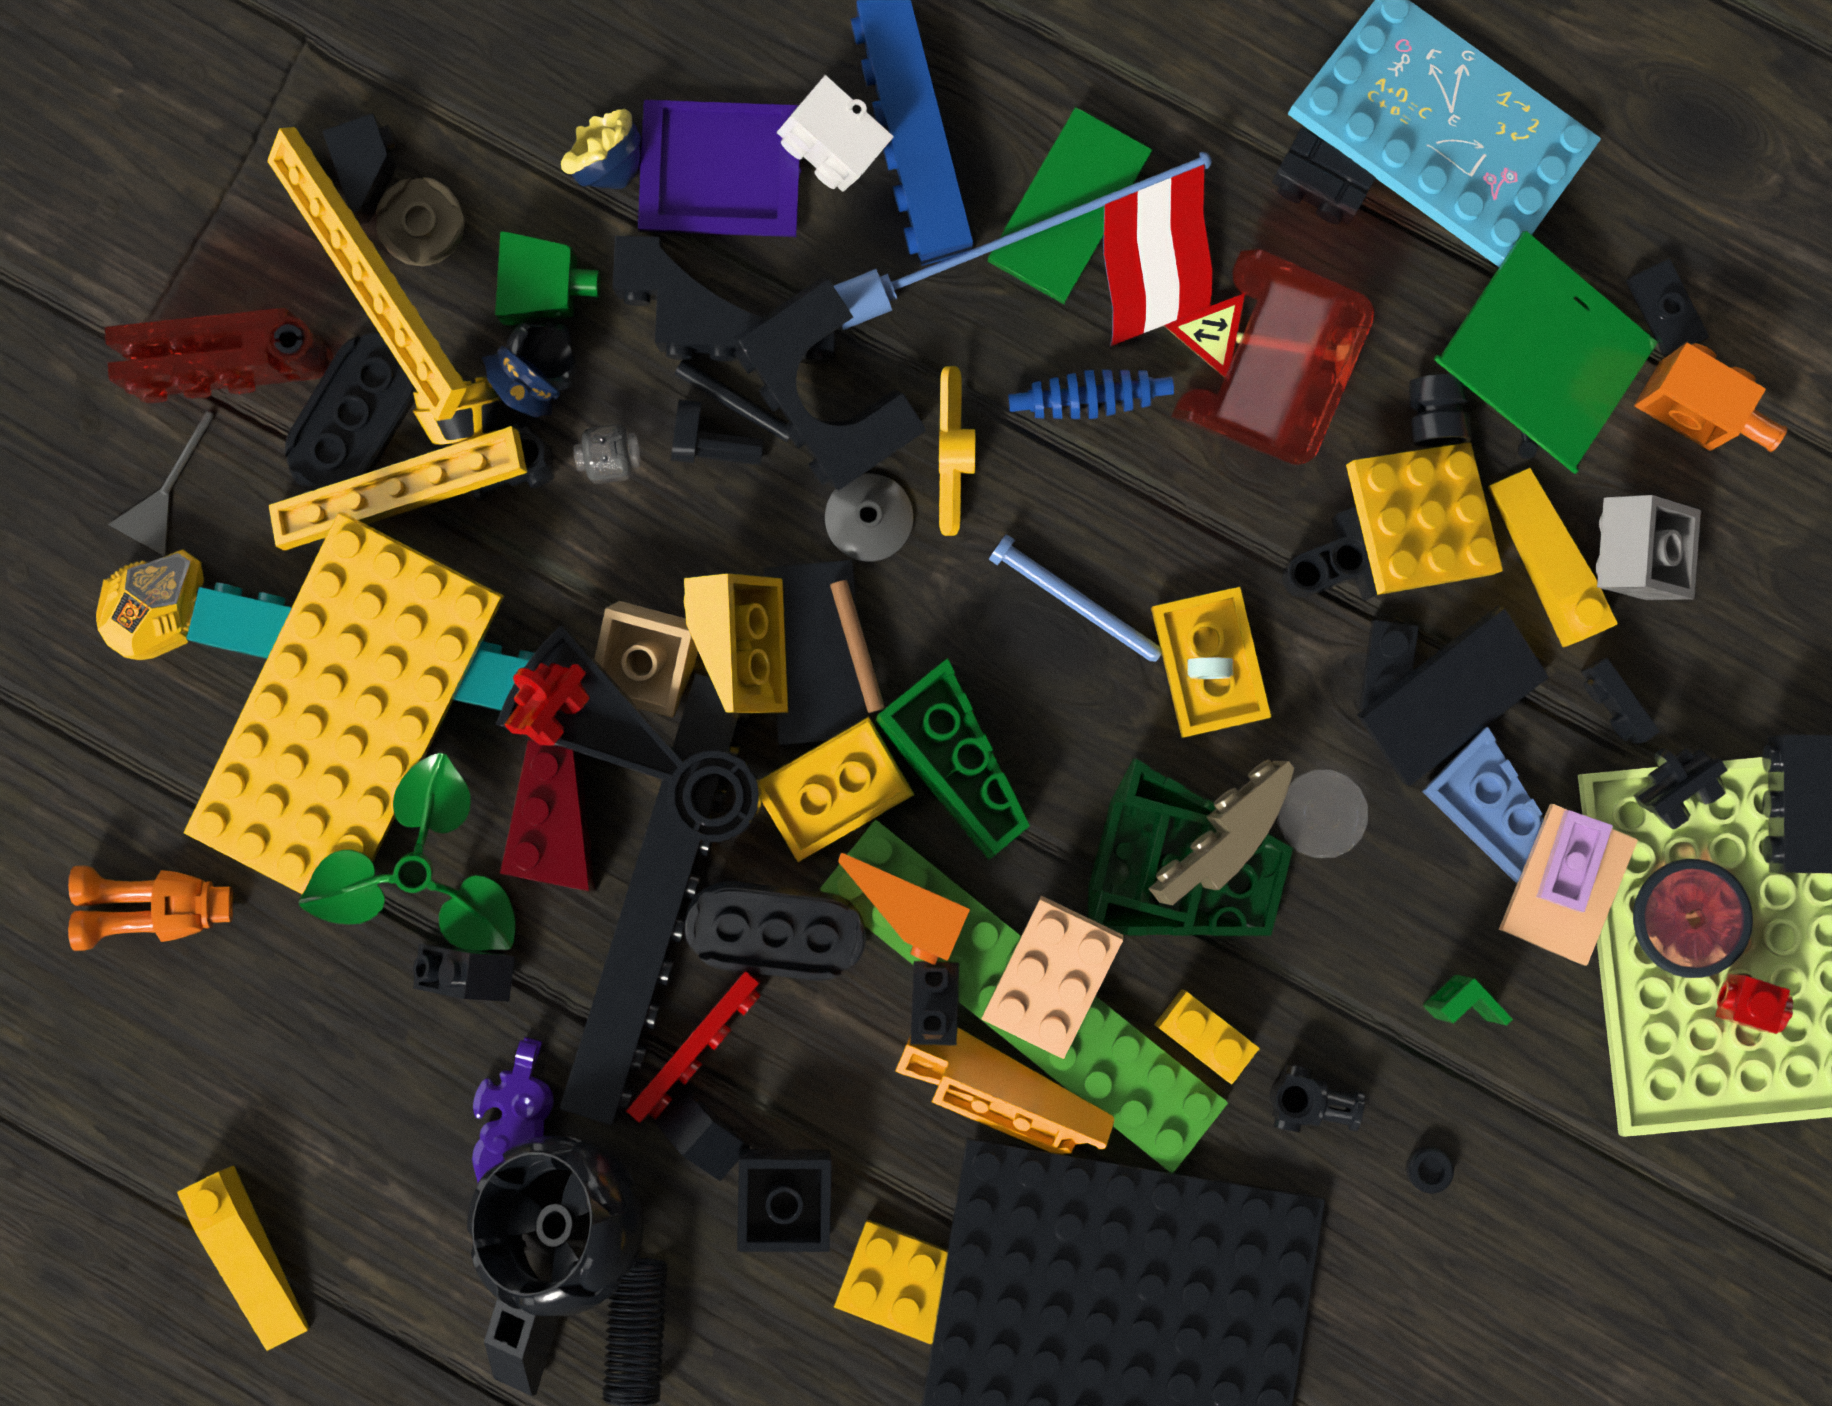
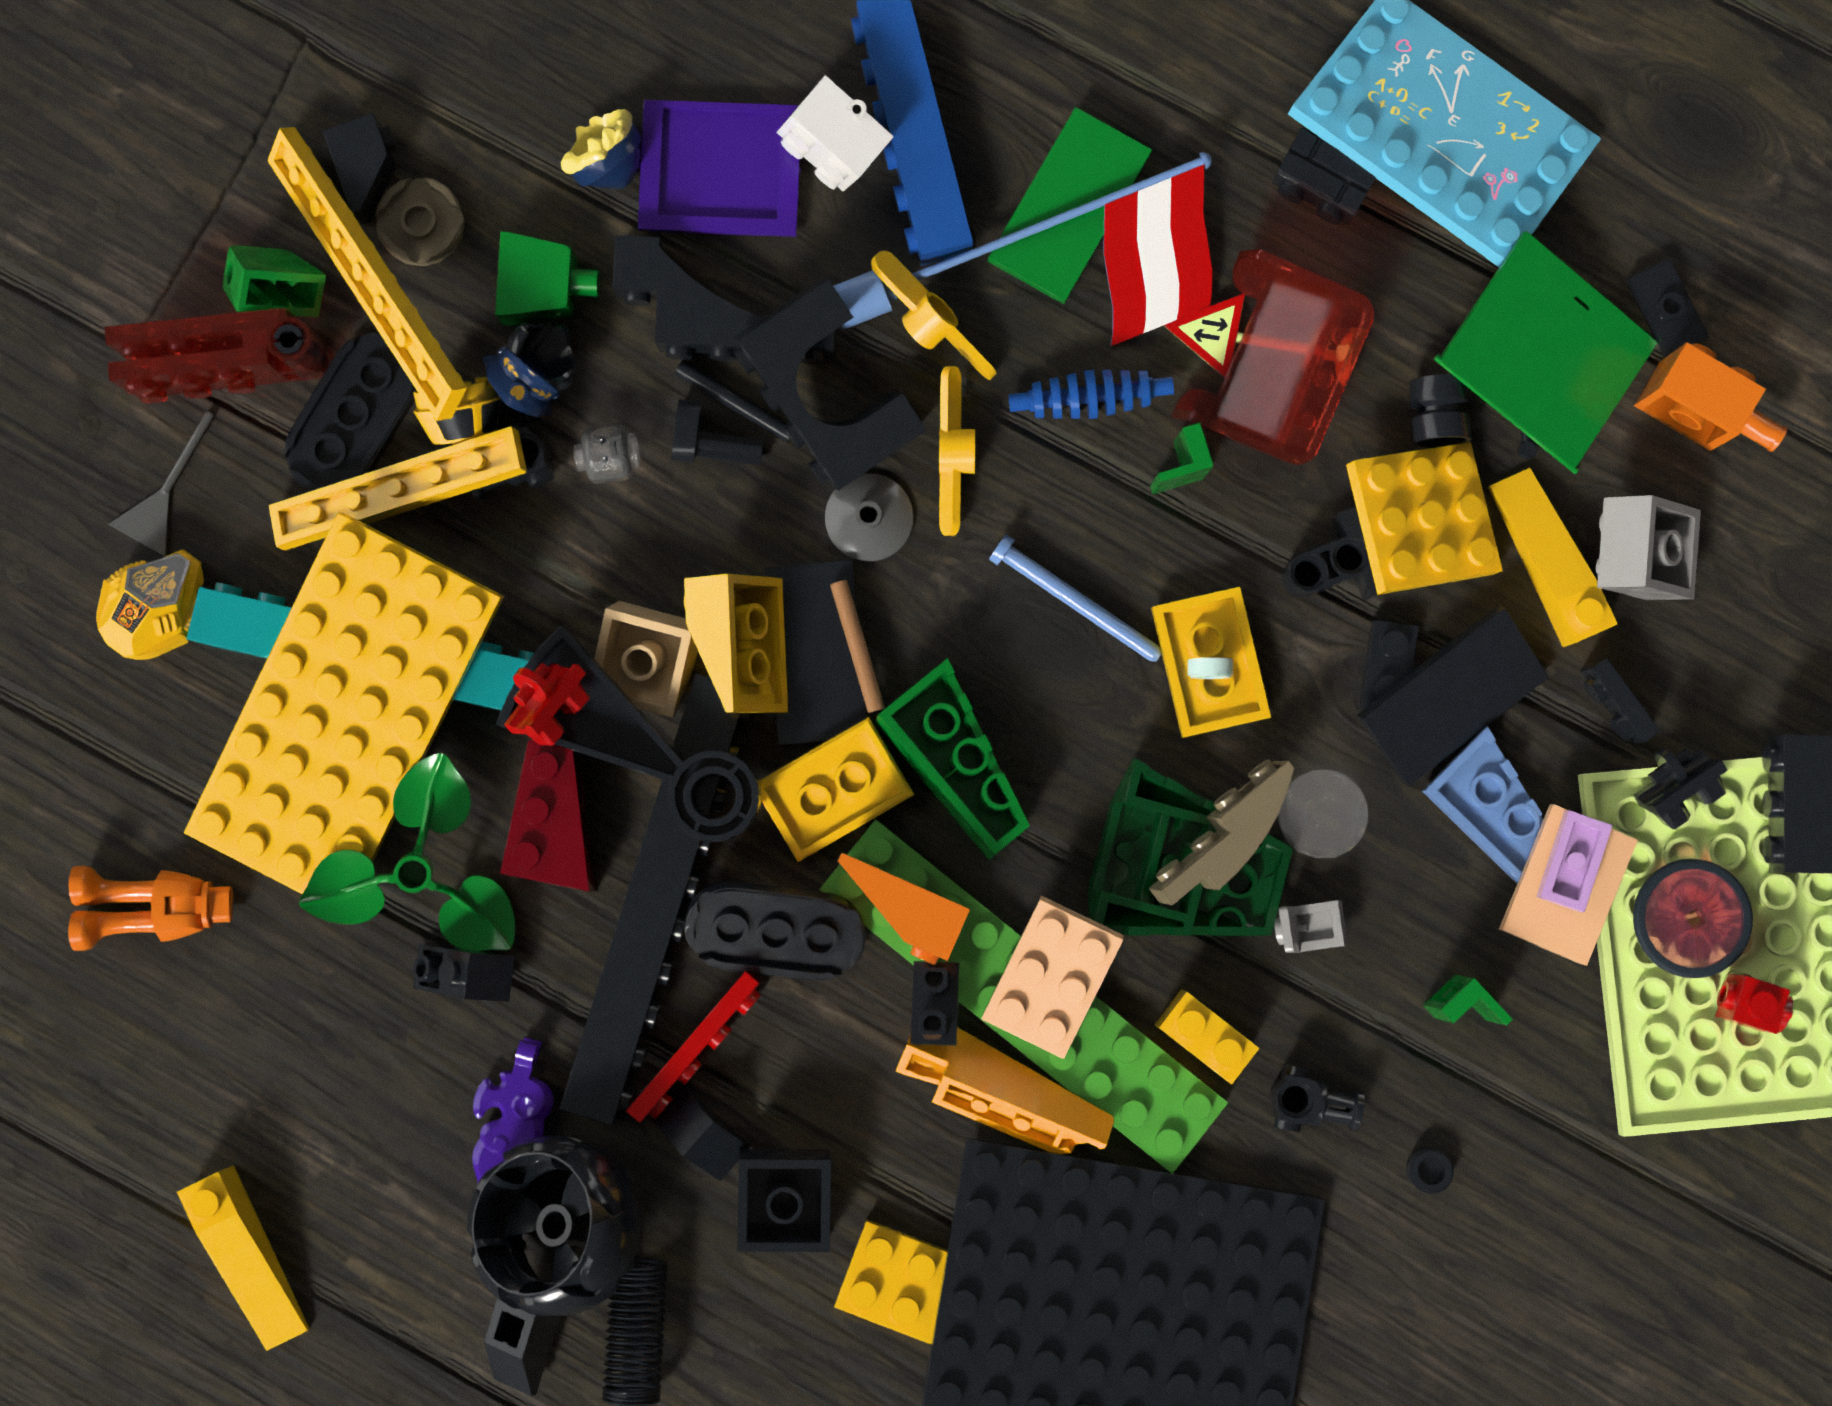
(265, 280): none -> green torso
(928, 315): none -> yellow piece
(1193, 459): none -> green panel
(1311, 927): none -> light grey bracket

